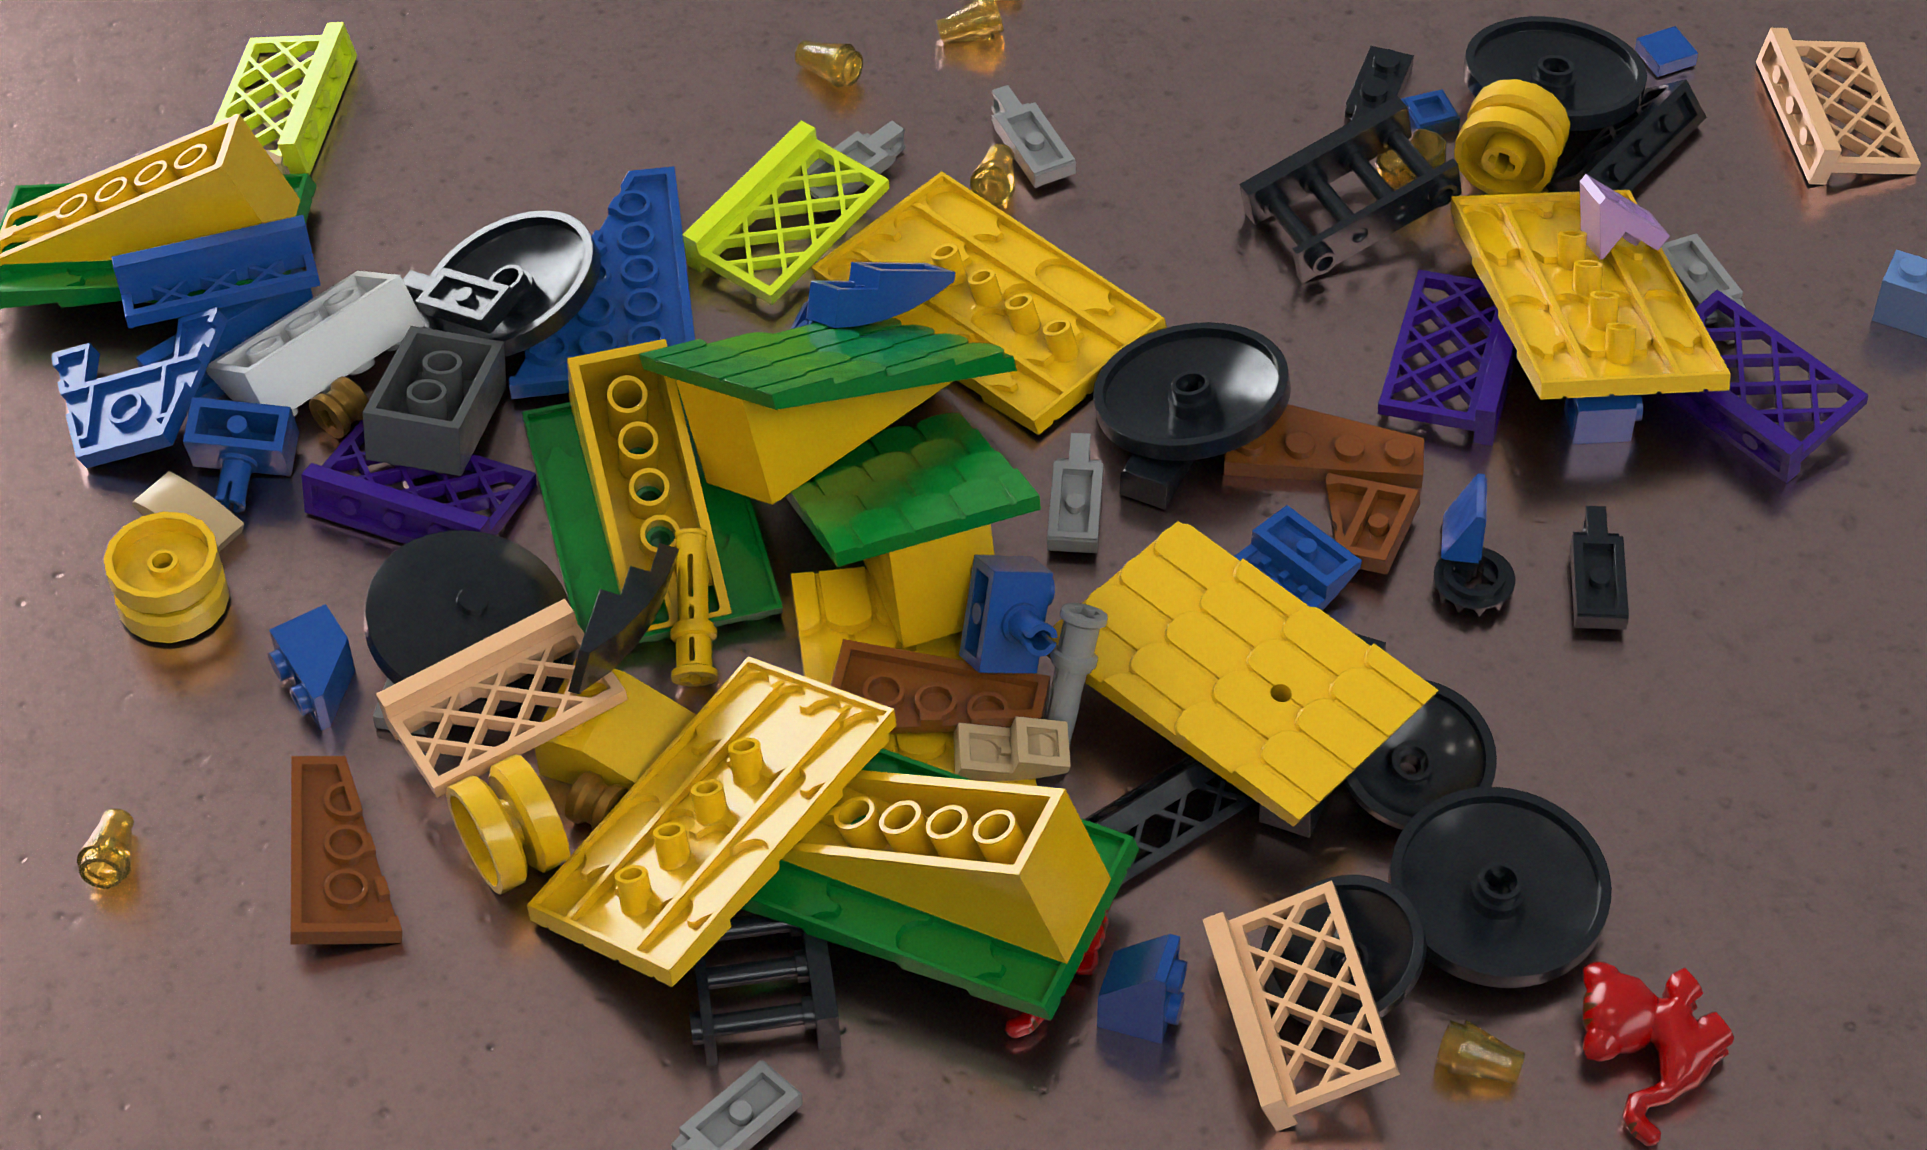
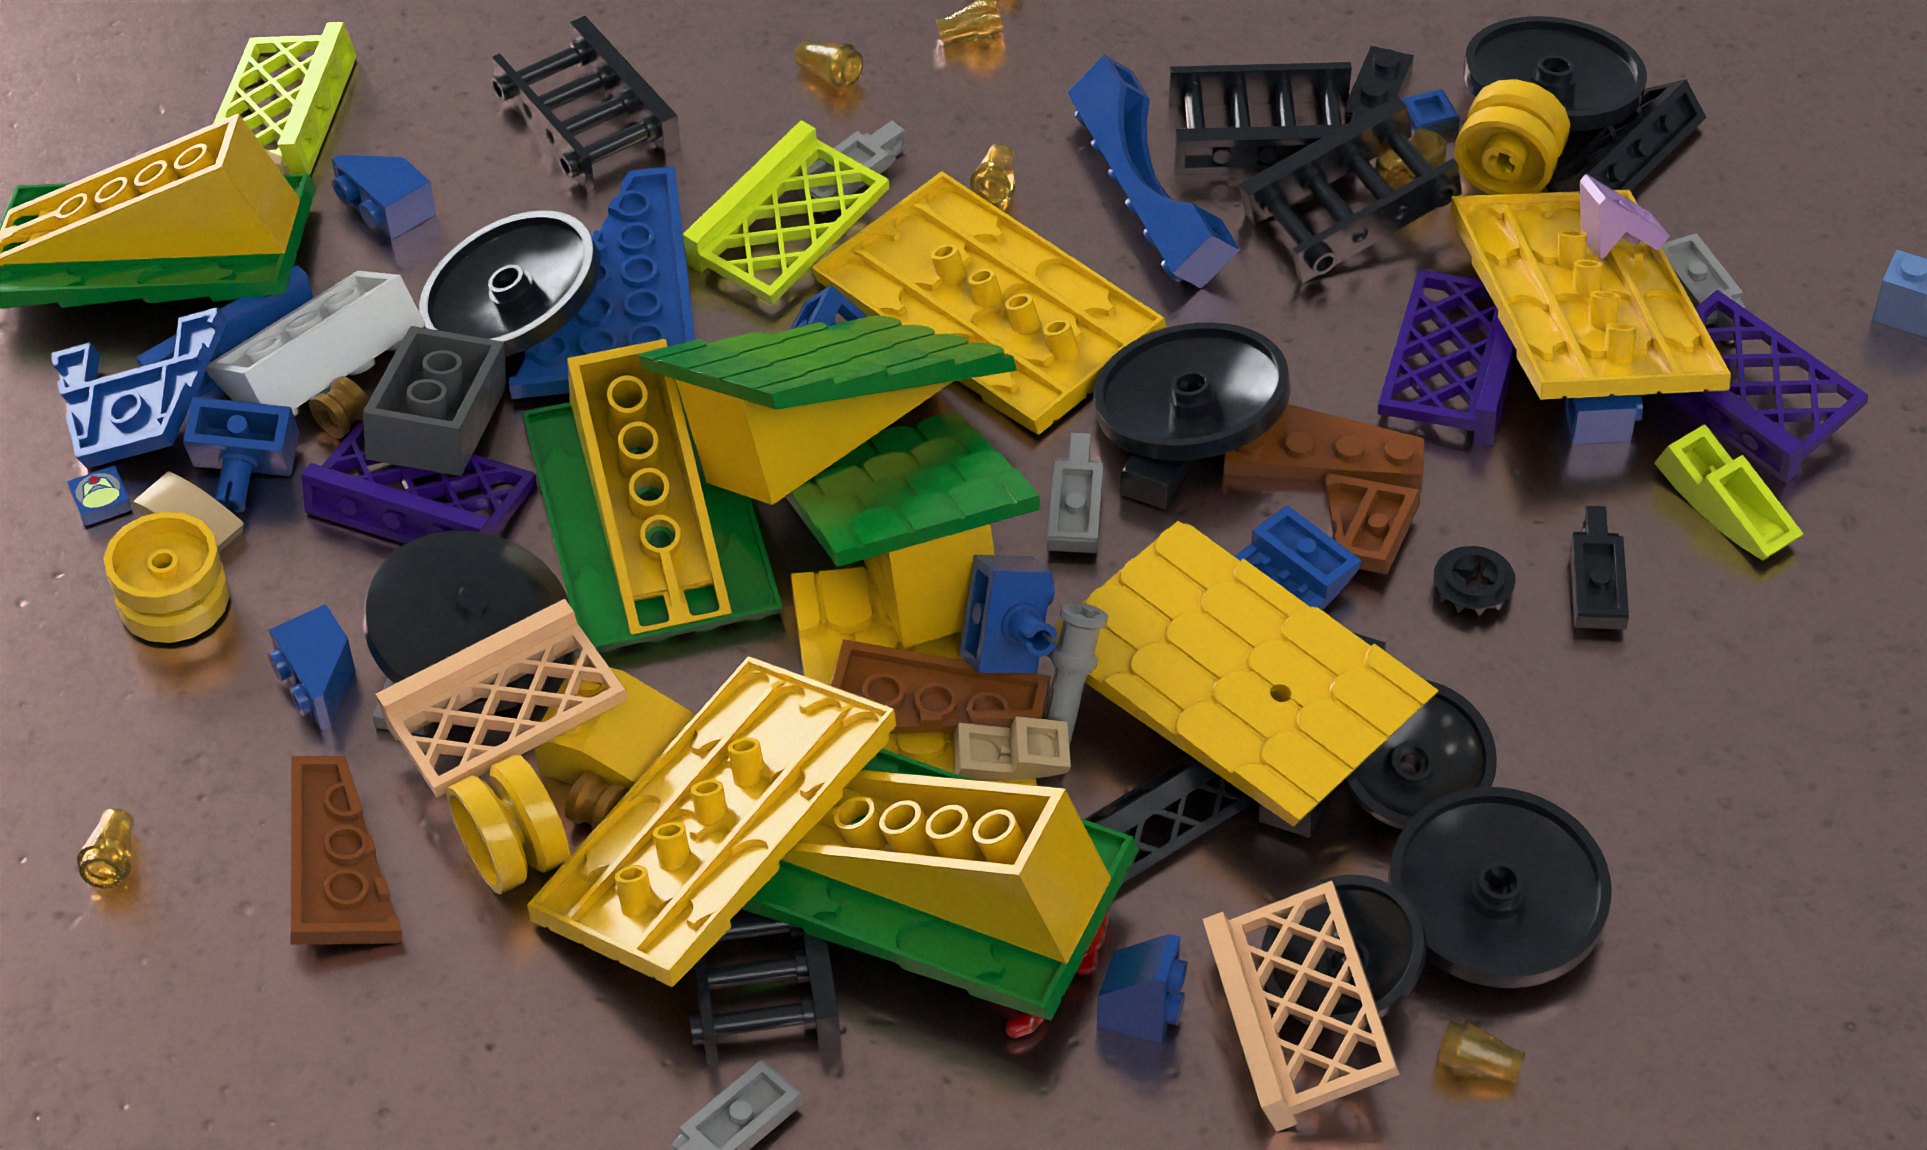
(99, 495): none -> tile
(215, 266): blue fence -> none
(384, 191): none -> blue slope
(461, 298): black hinge -> none
(608, 73): none -> black fence
(622, 619): black slope -> none
(688, 632): yellow pin -> none
(875, 292): blue slope -> none
(1031, 138): light grey hinge -> none
(1116, 114): none -> blue arch
(1247, 147): none -> black fence
(1465, 523): blue slope -> none
(1627, 1016): red animal -> none
(1666, 51): blue tile -> none
(1728, 493): none -> neon yellow slope
(1805, 110): light nougat fence -> none

